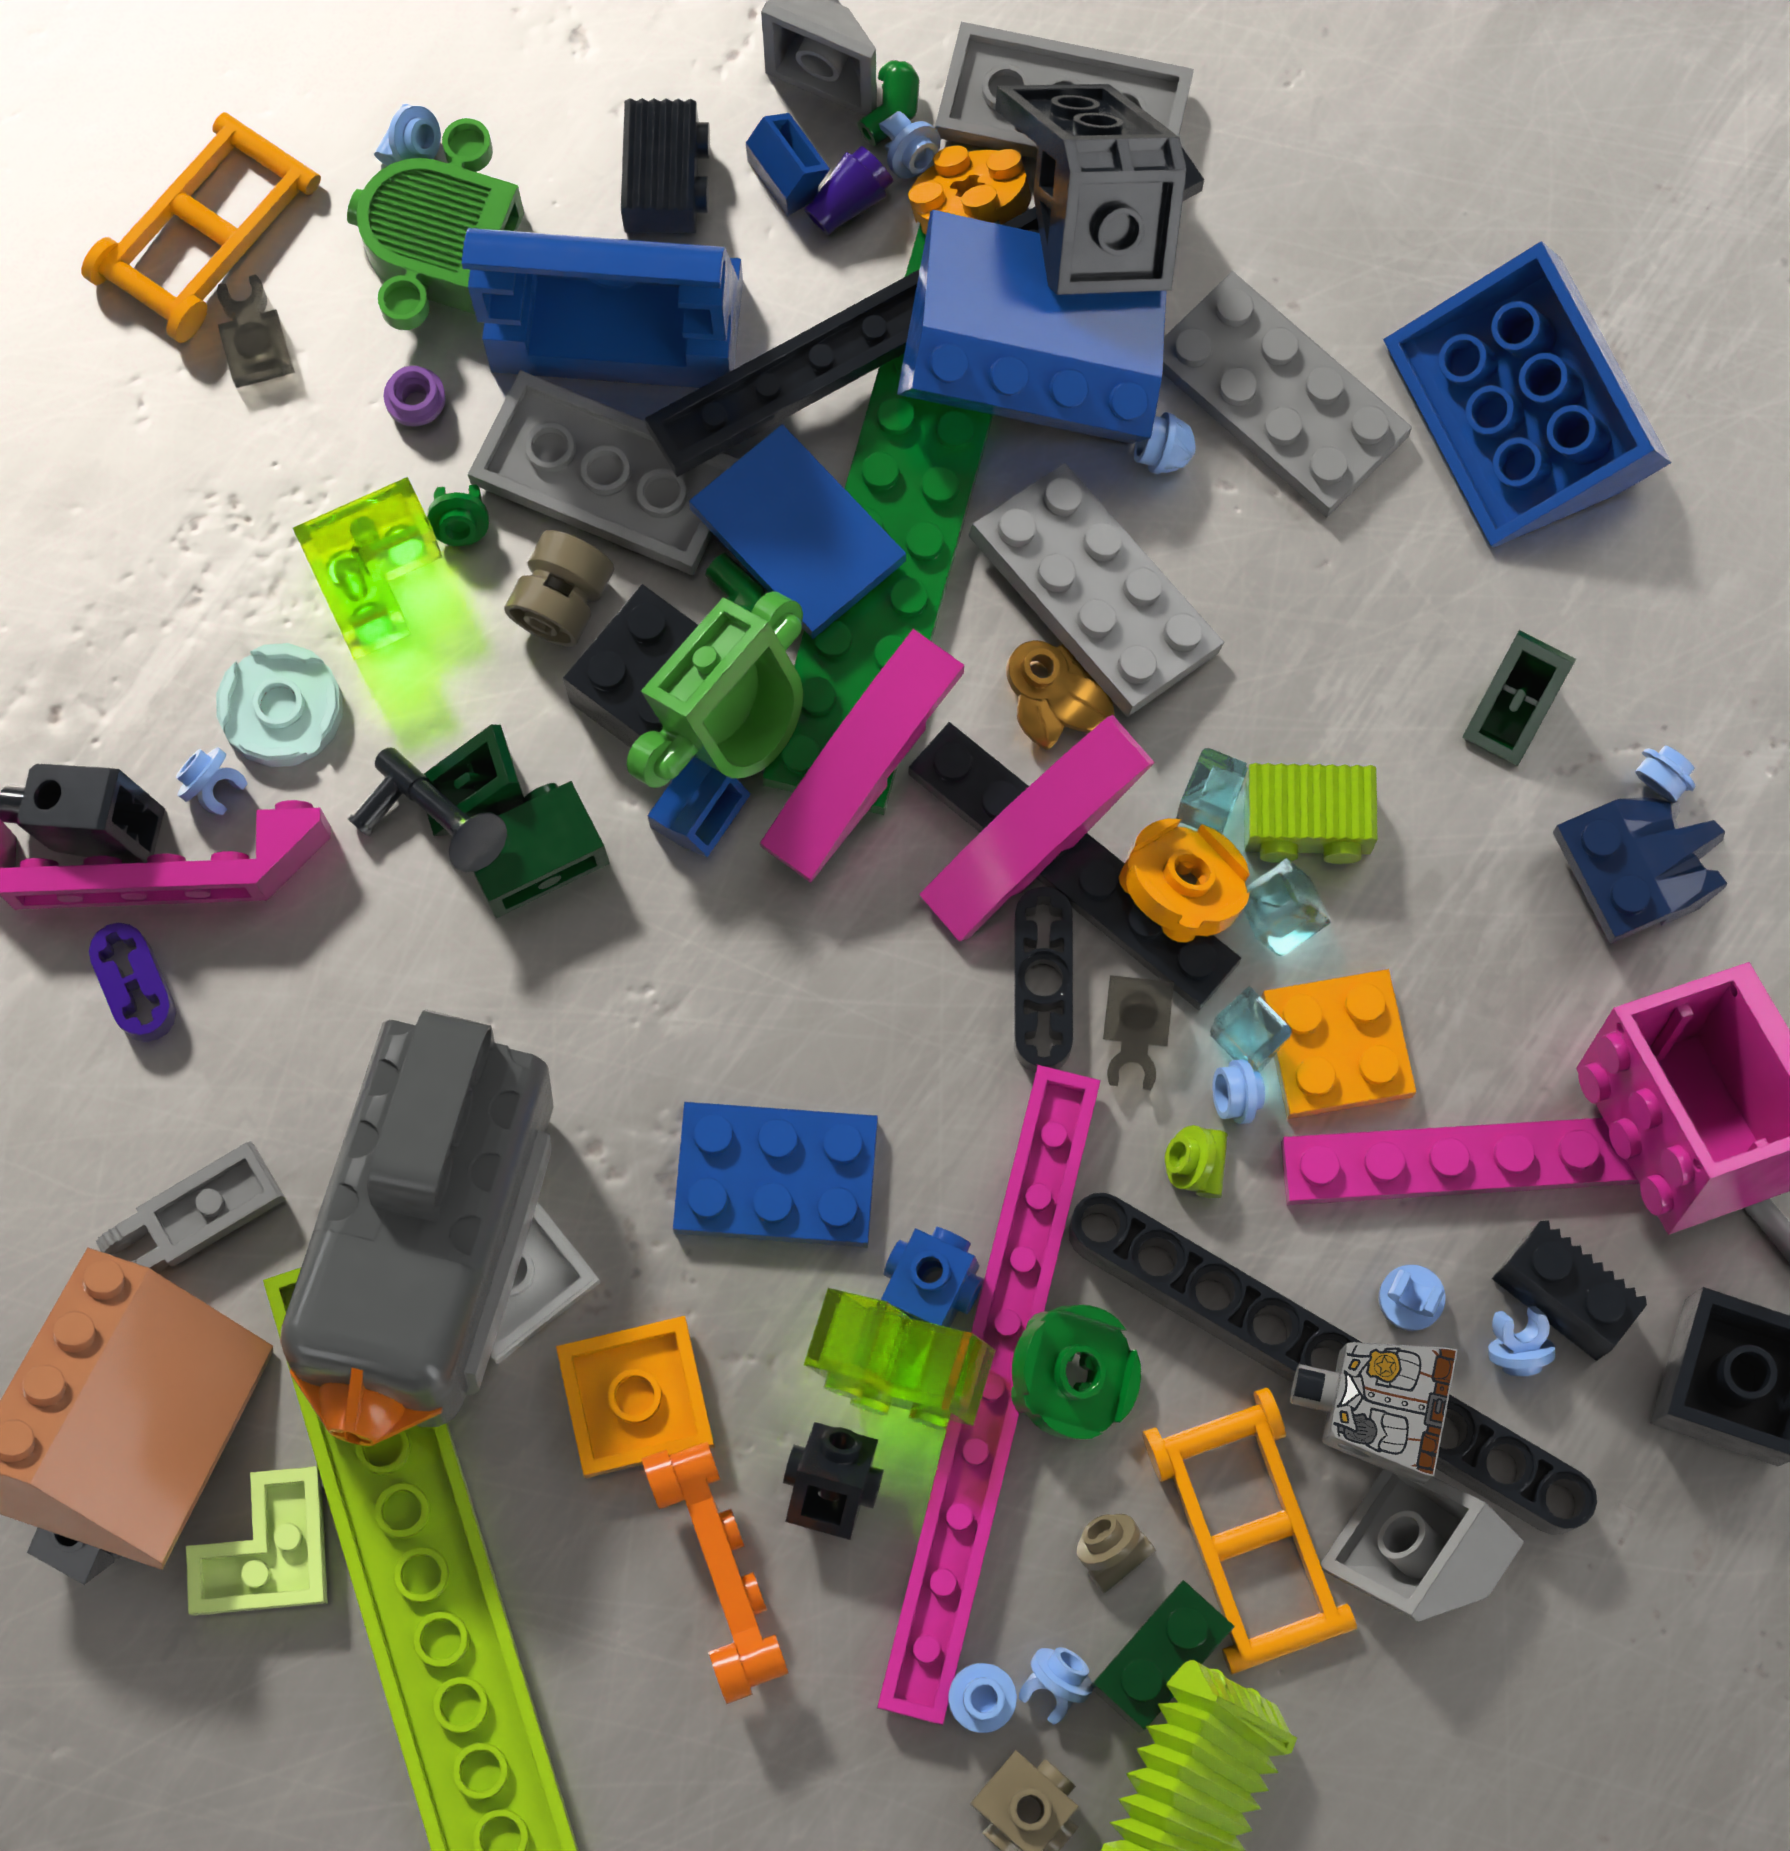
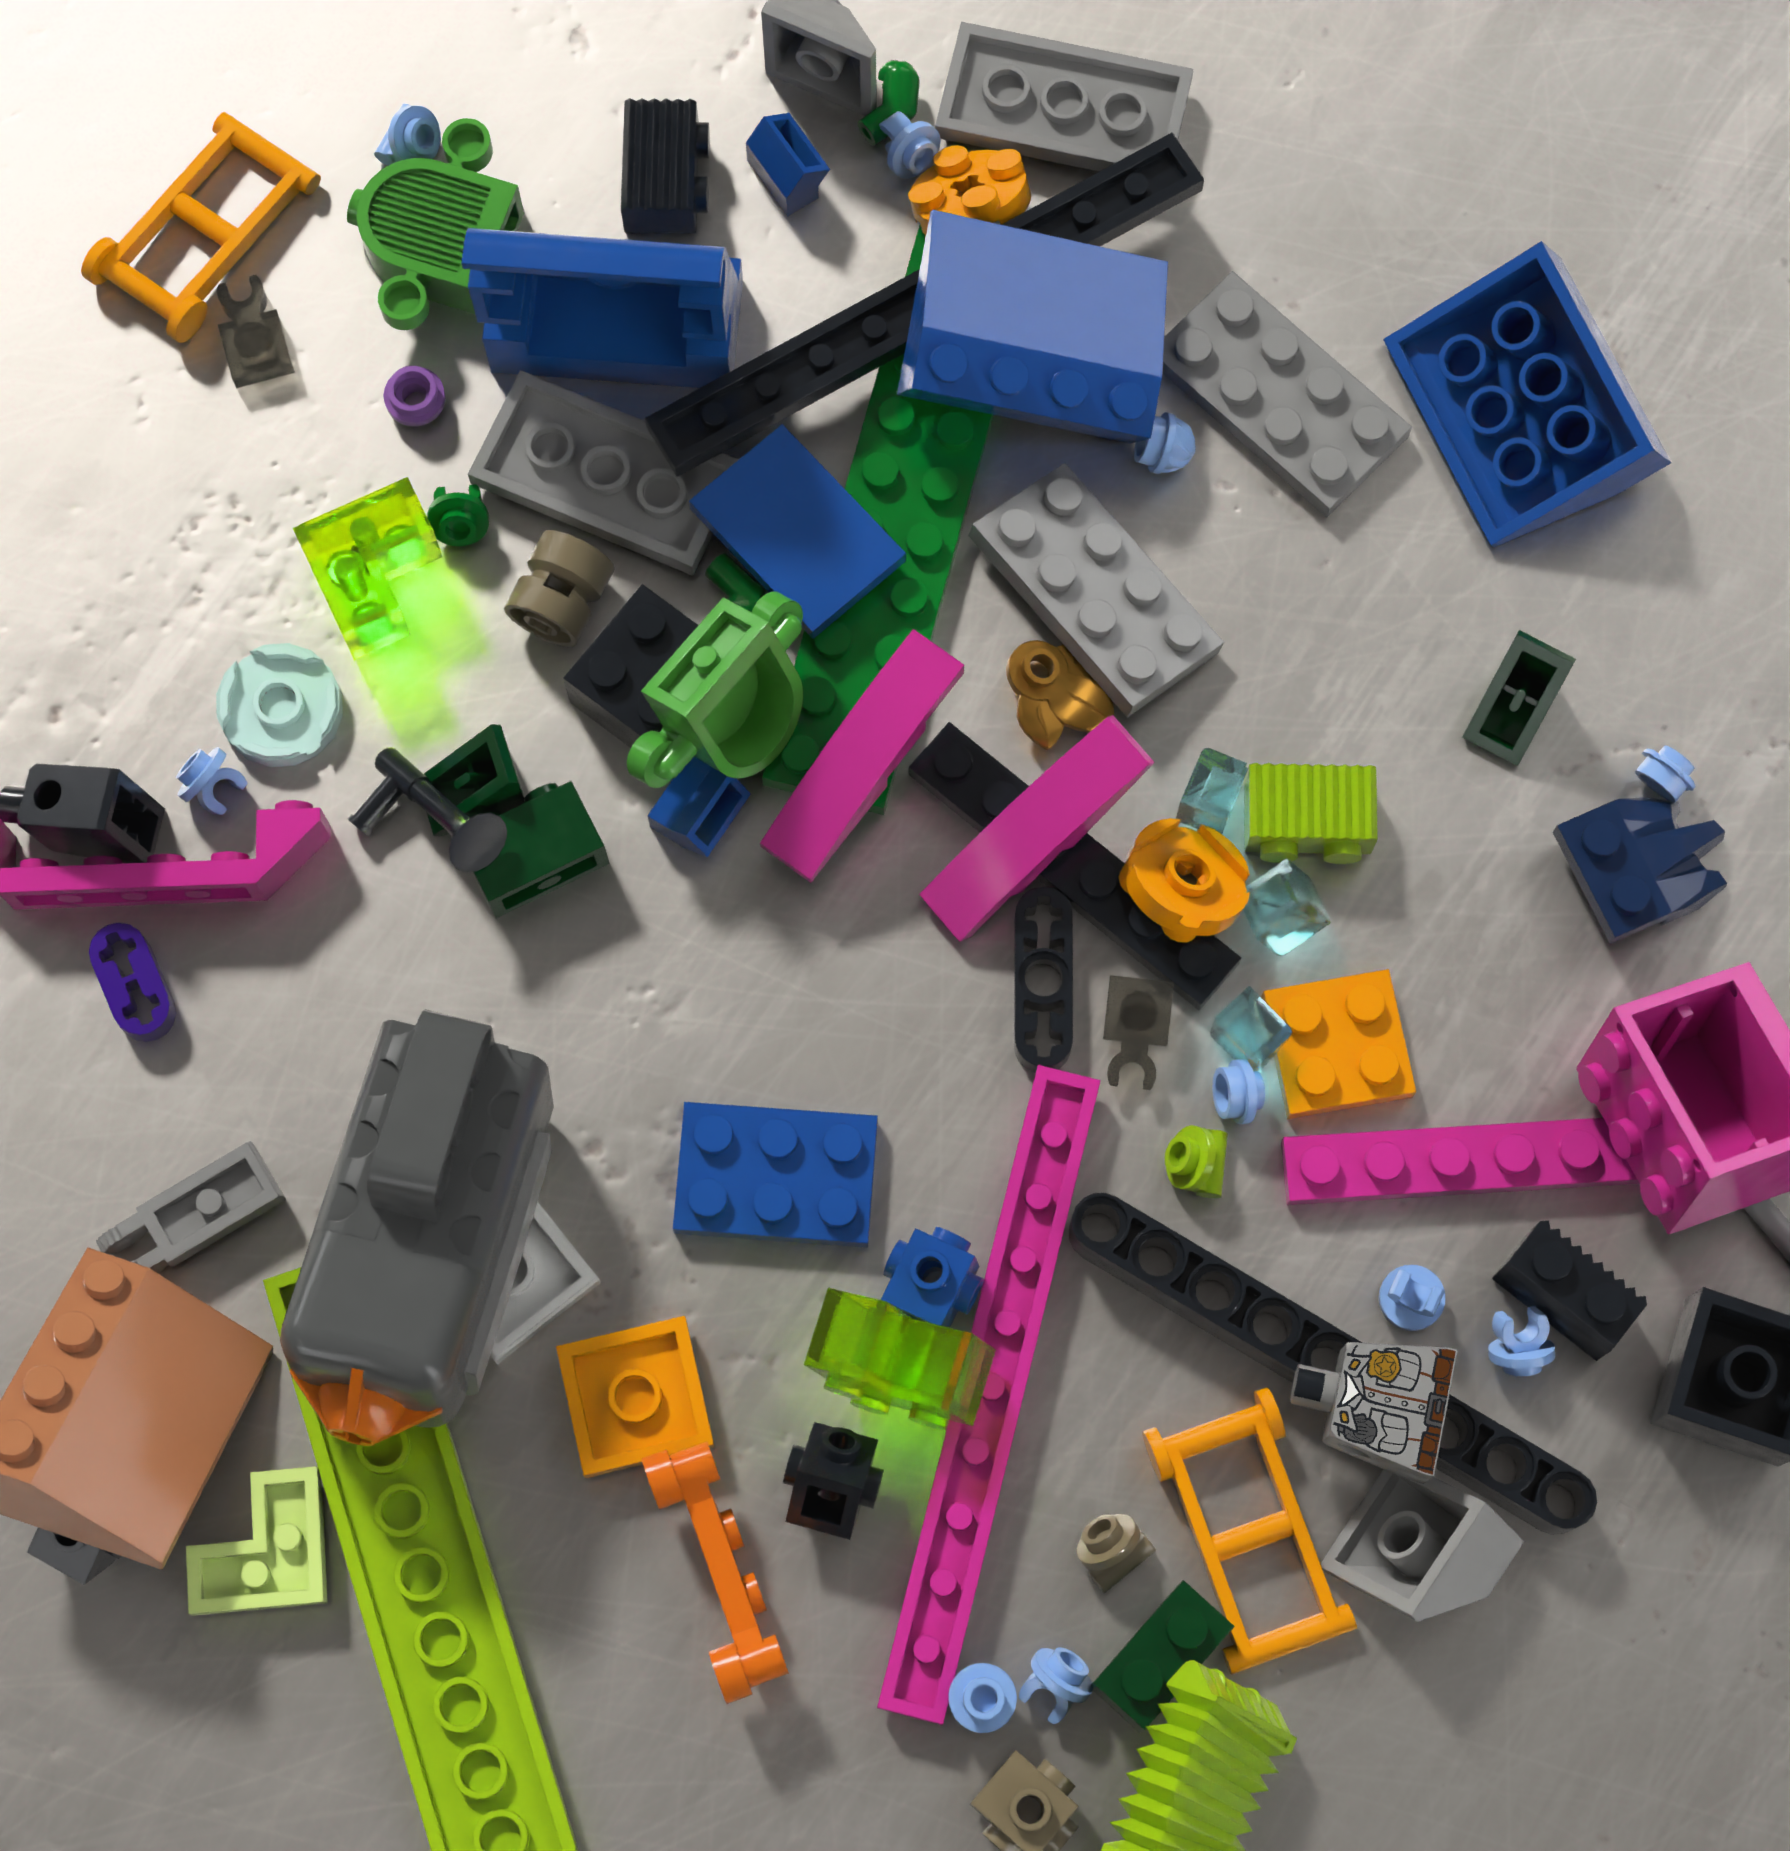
(849, 190): dark purple cone -> none
(1041, 1379): green plate -> none
(1101, 187): black bracket -> none

